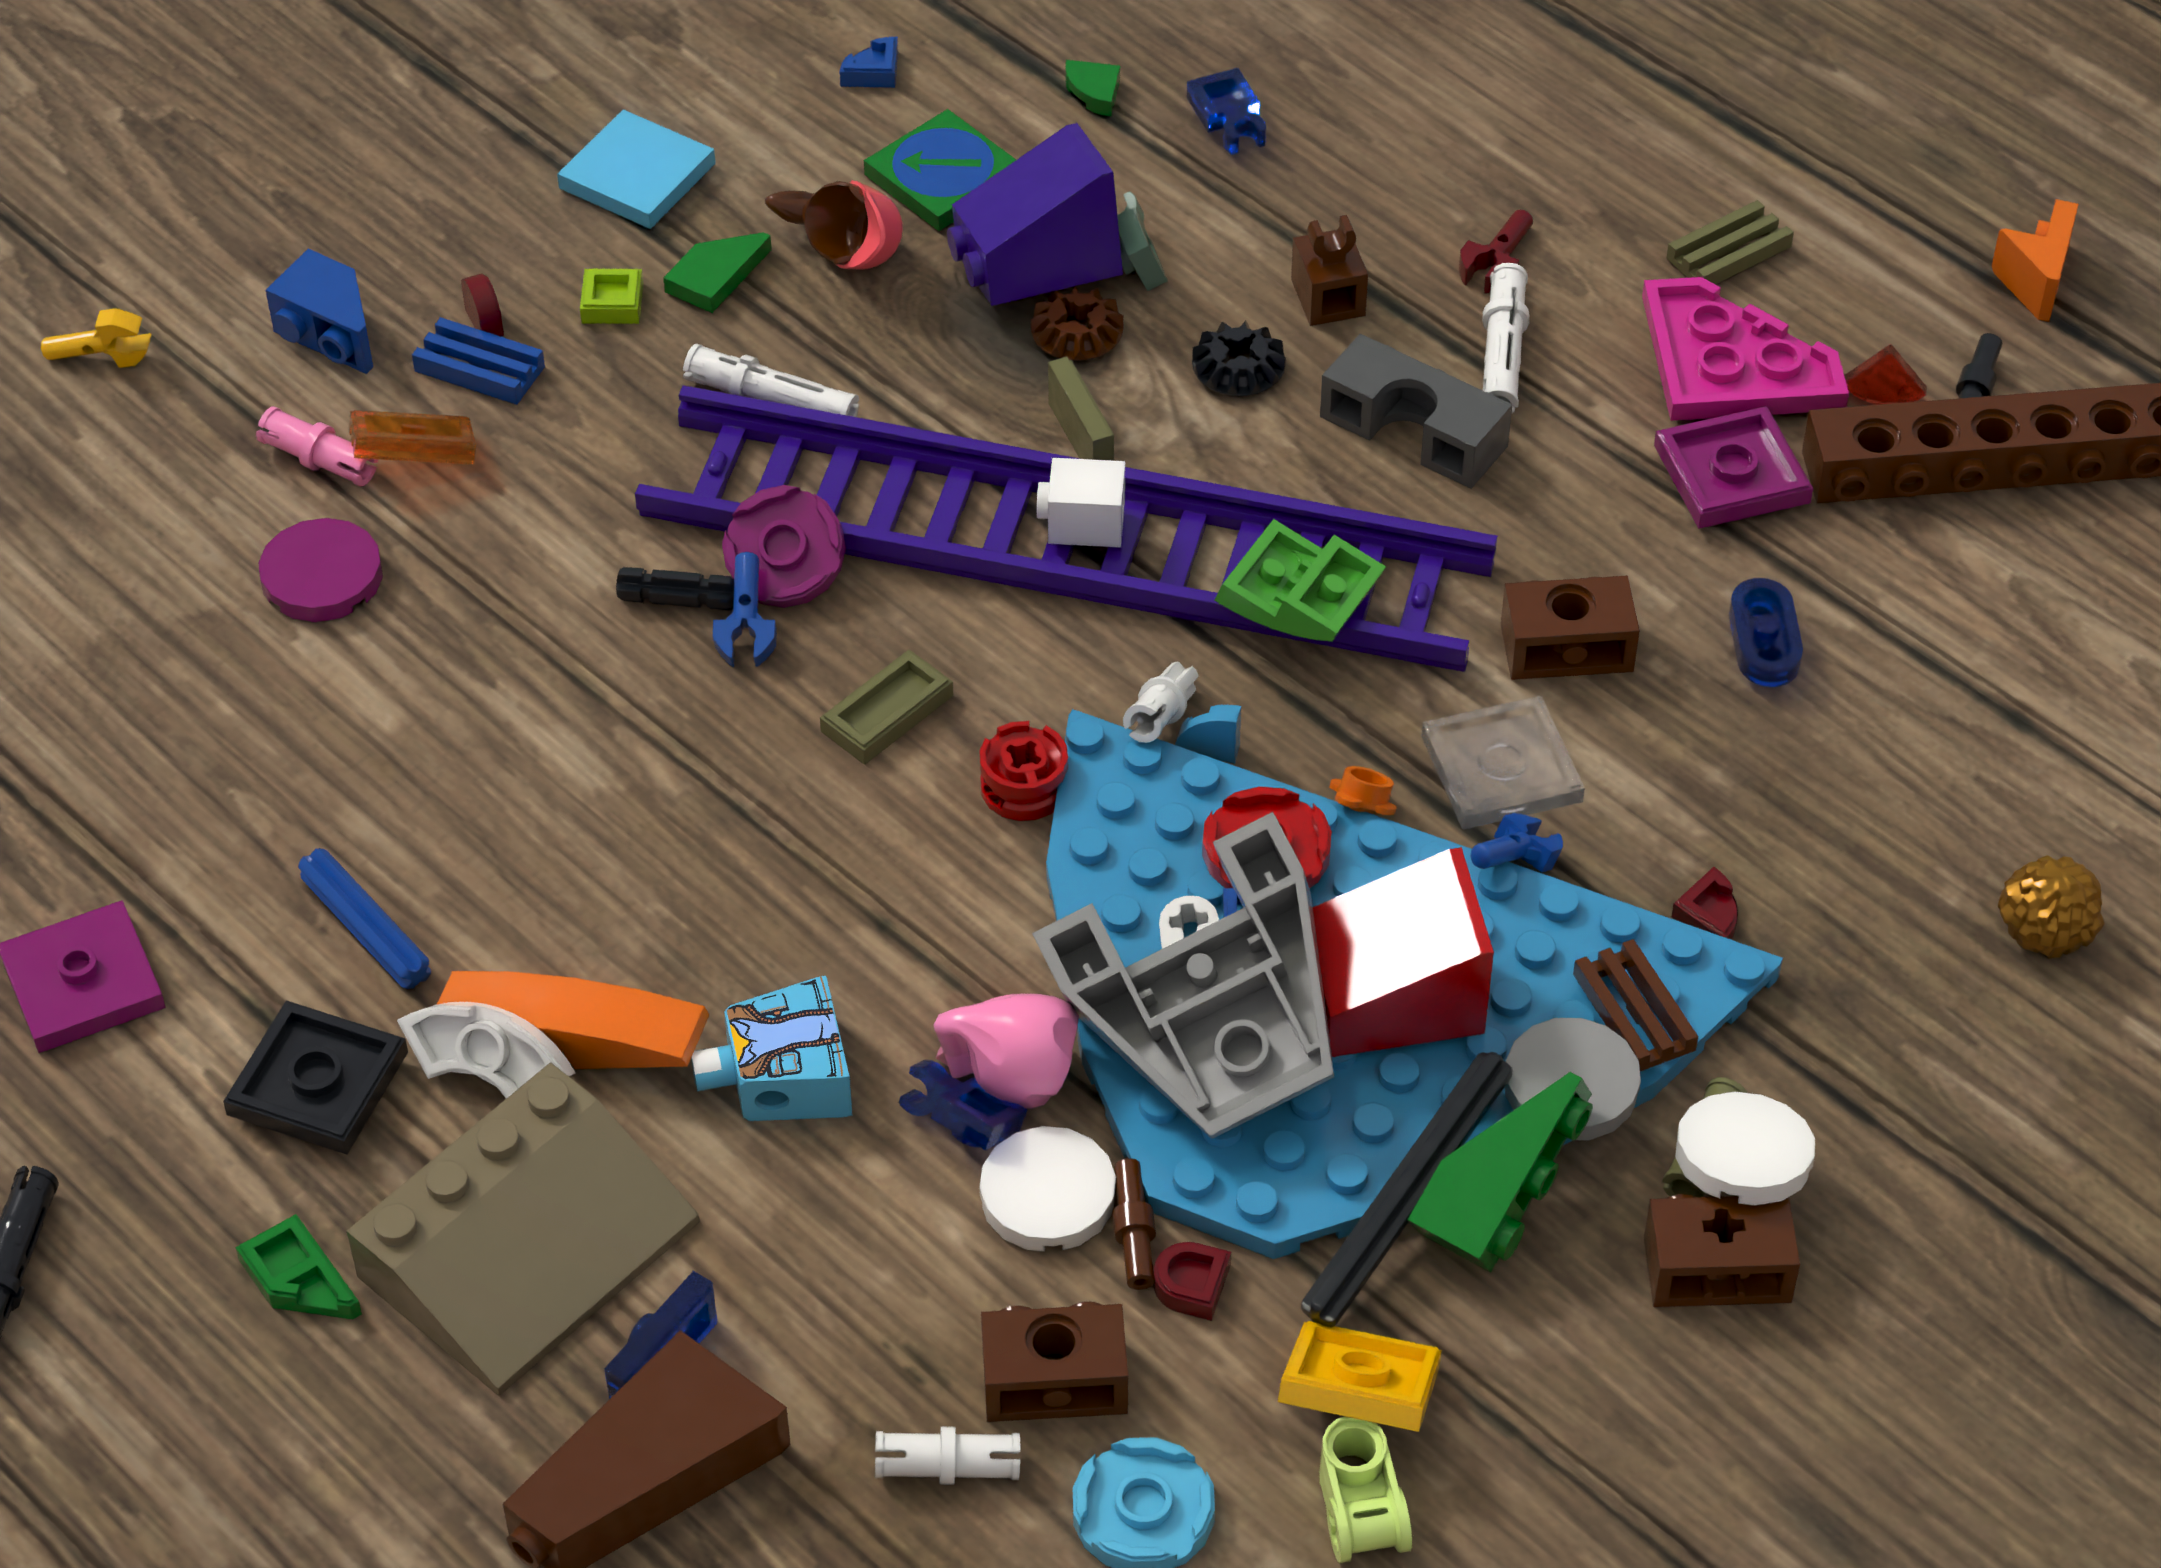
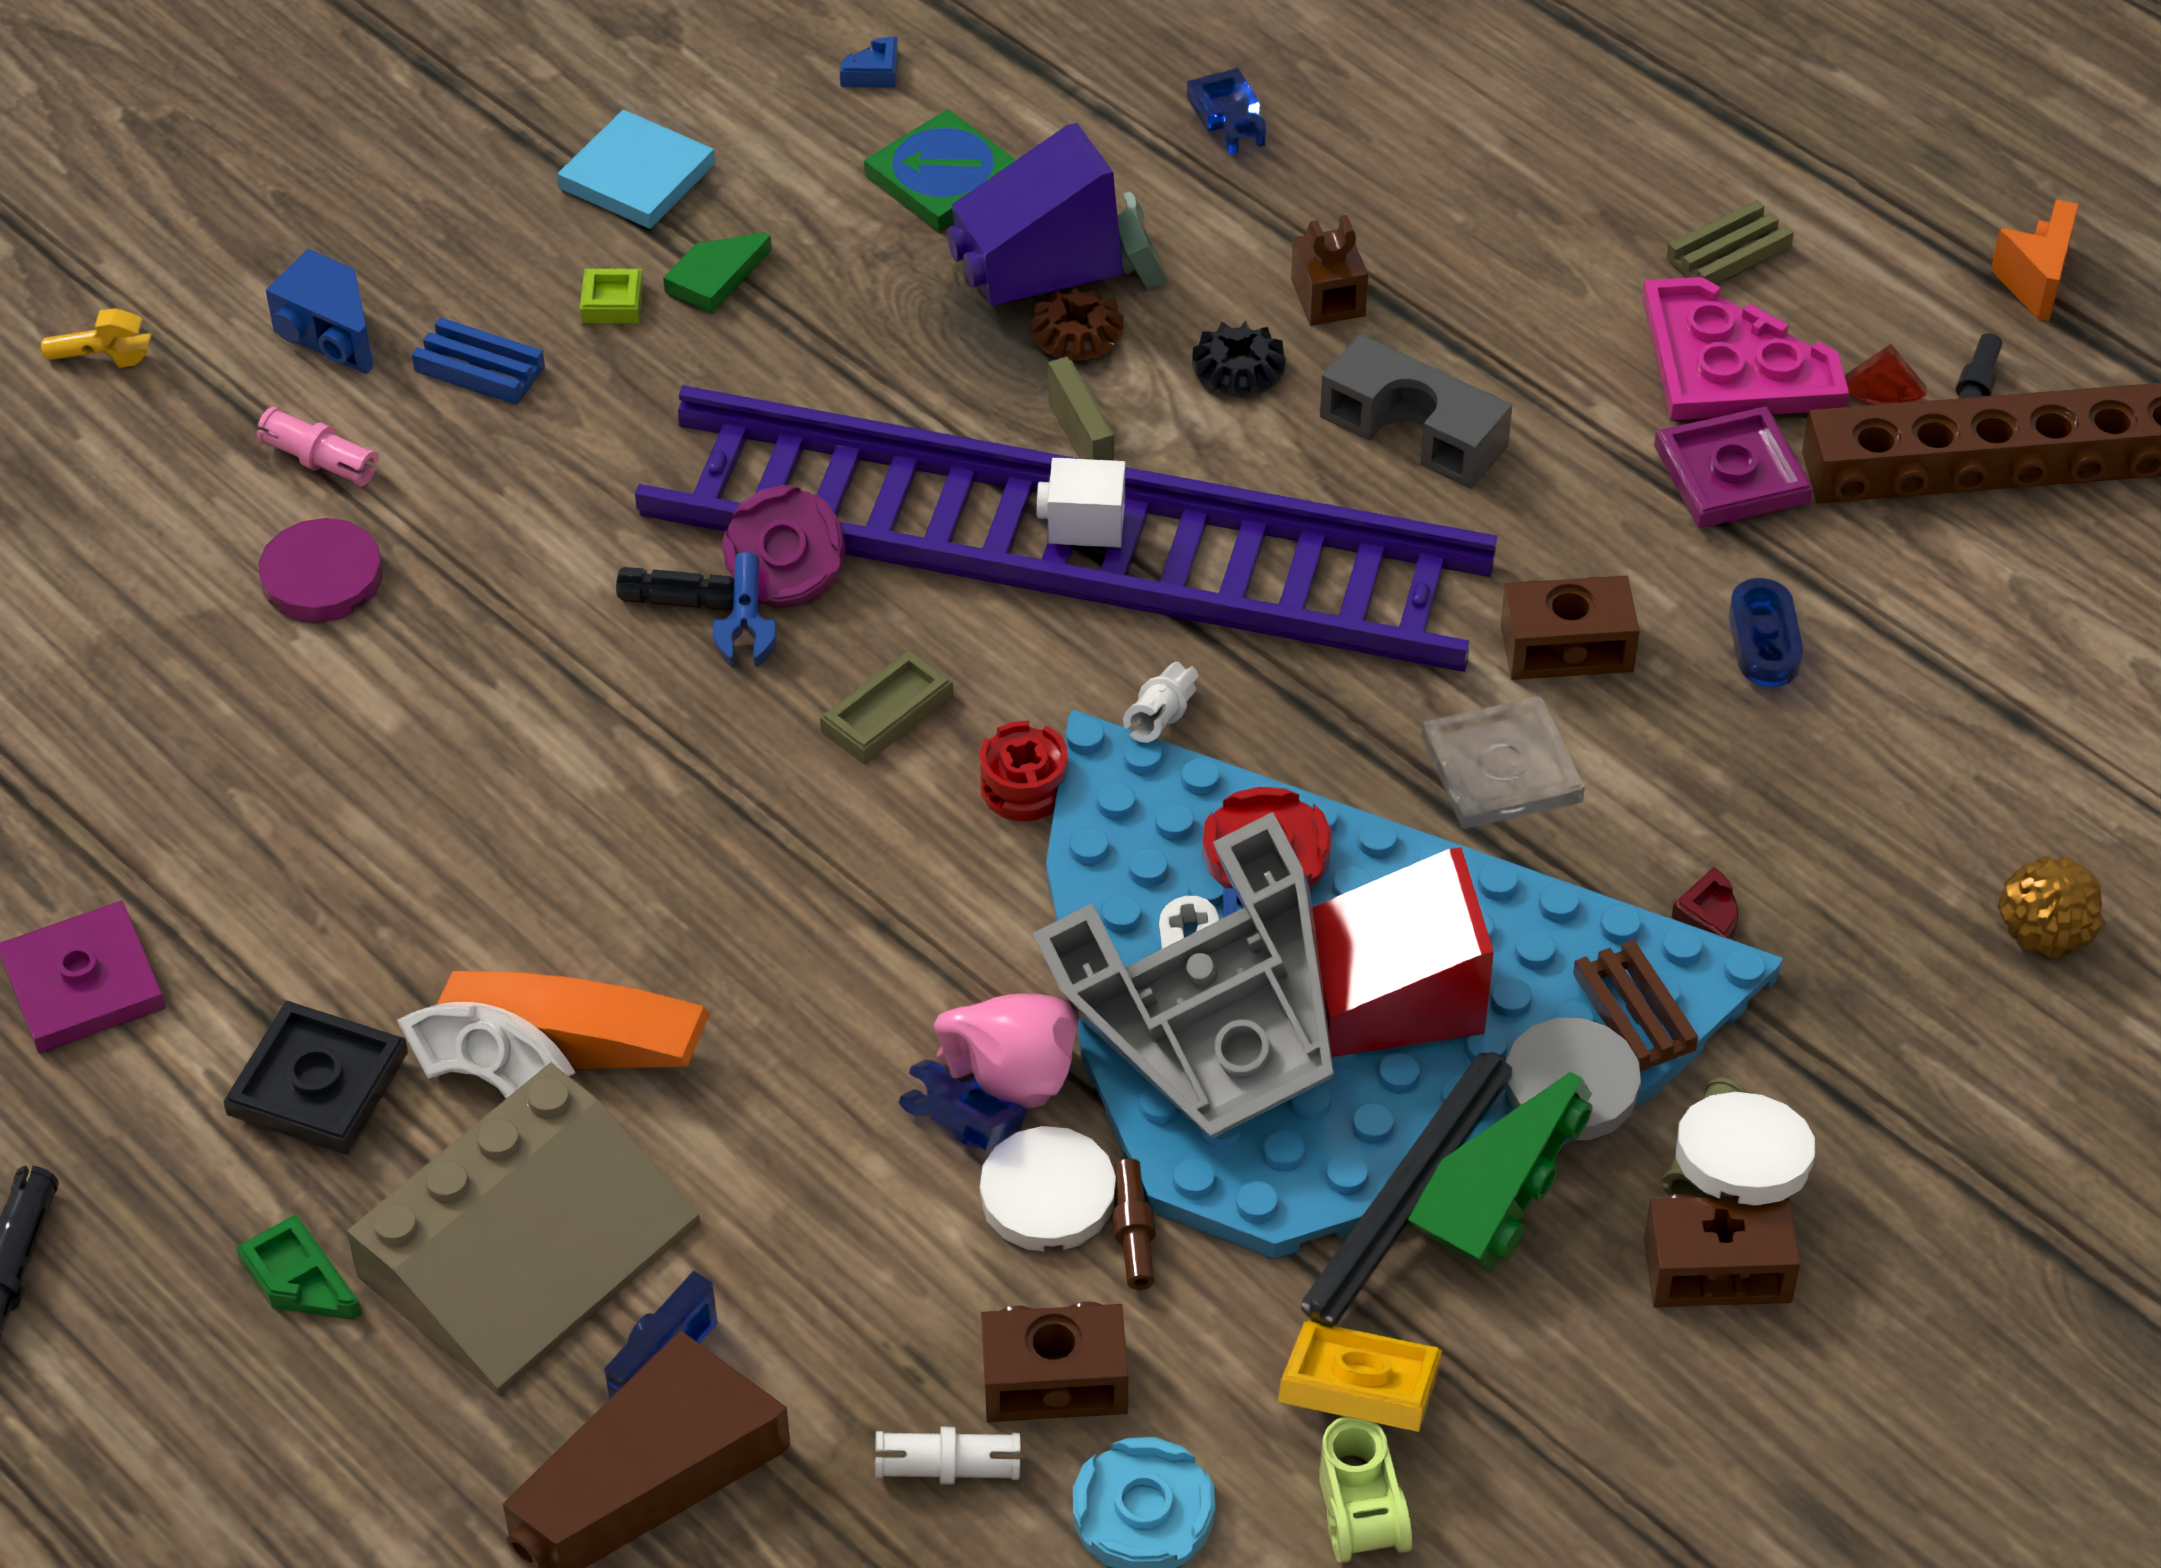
(364, 918): blue axle -> none
(412, 437): clear orange tile -> none
(482, 304): dark red tile -> none
(750, 379): white pin -> none
(781, 1056): torso -> none
(844, 222): reddish brown hair -> none
(1093, 84): green tile -> none
(1191, 1278): dark red tile -> none
(1213, 733): dark azure tile -> none
(1299, 585): bright green slope -> none
(1364, 791): orange plate -> none
(1478, 256): dark red bar -> none
(1505, 322): white pin -> none
(1517, 840): blue bar -> none

